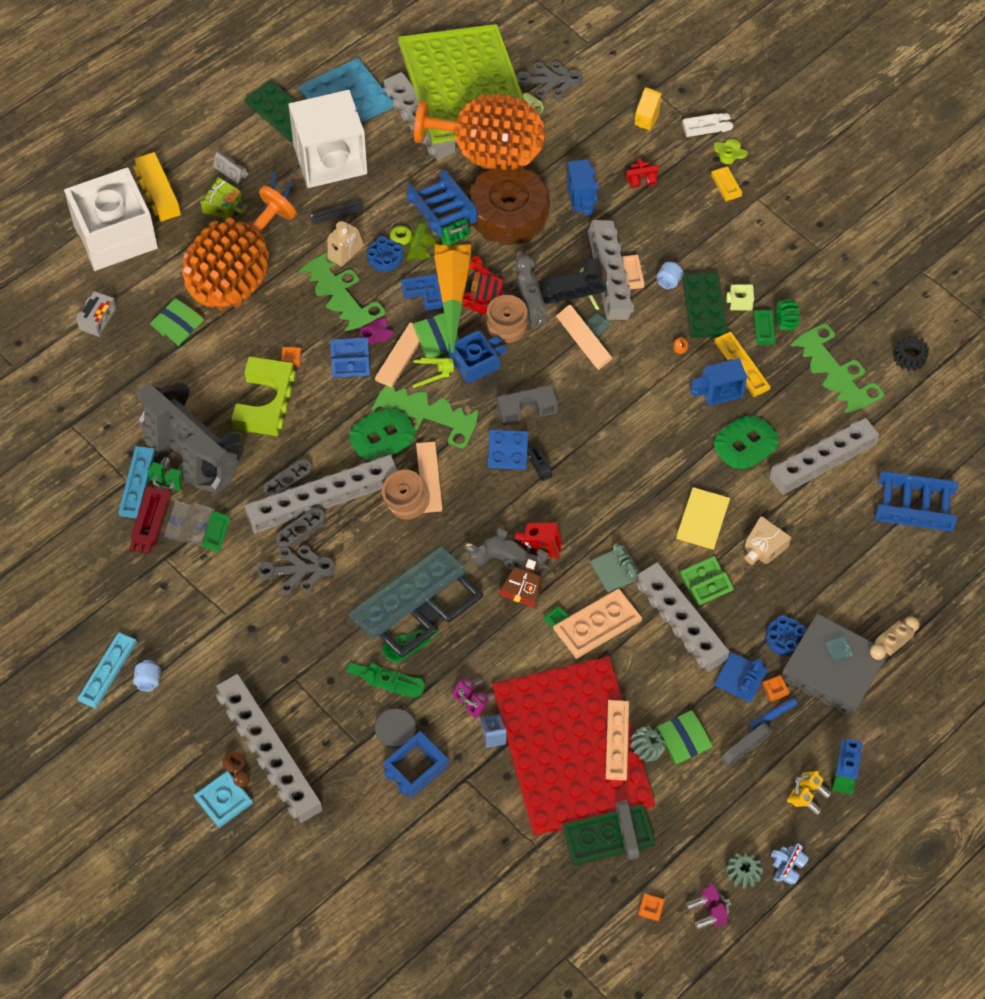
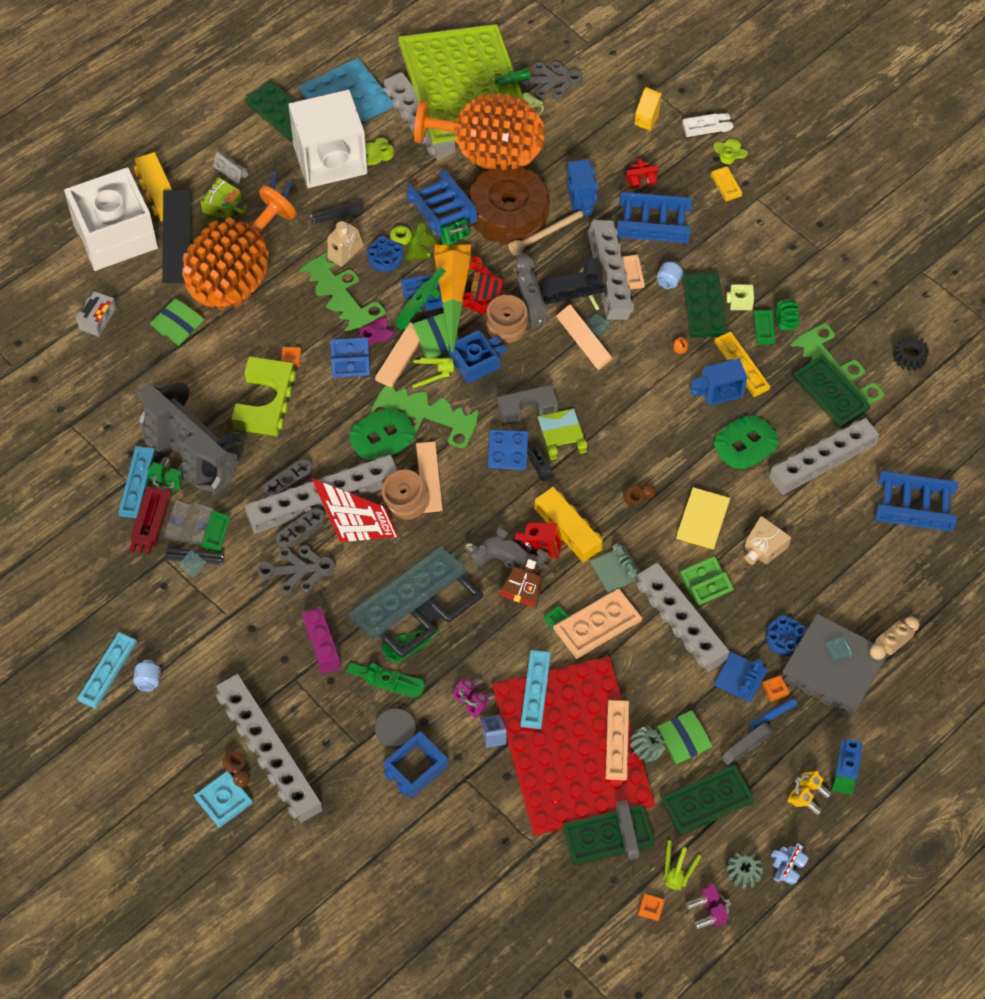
(175, 234): none -> black sticker
(192, 563): none -> clear light blue tile
(209, 557): none -> black axle
(321, 640): none -> magenta arch
(354, 516): none -> sticker
(378, 151): none -> lime plate
(419, 298): none -> green piece
(512, 77): none -> green pin
(516, 246): none -> tan piece
(535, 689): none -> medium azure tile
(561, 429): none -> lime flag
(573, 529): none -> yellow brick
(647, 491): none -> reddish brown plate
(649, 231): none -> blue fence
(675, 878): none -> lime plant
(707, 800): none -> dark green plate
(831, 391): none -> dark green plate

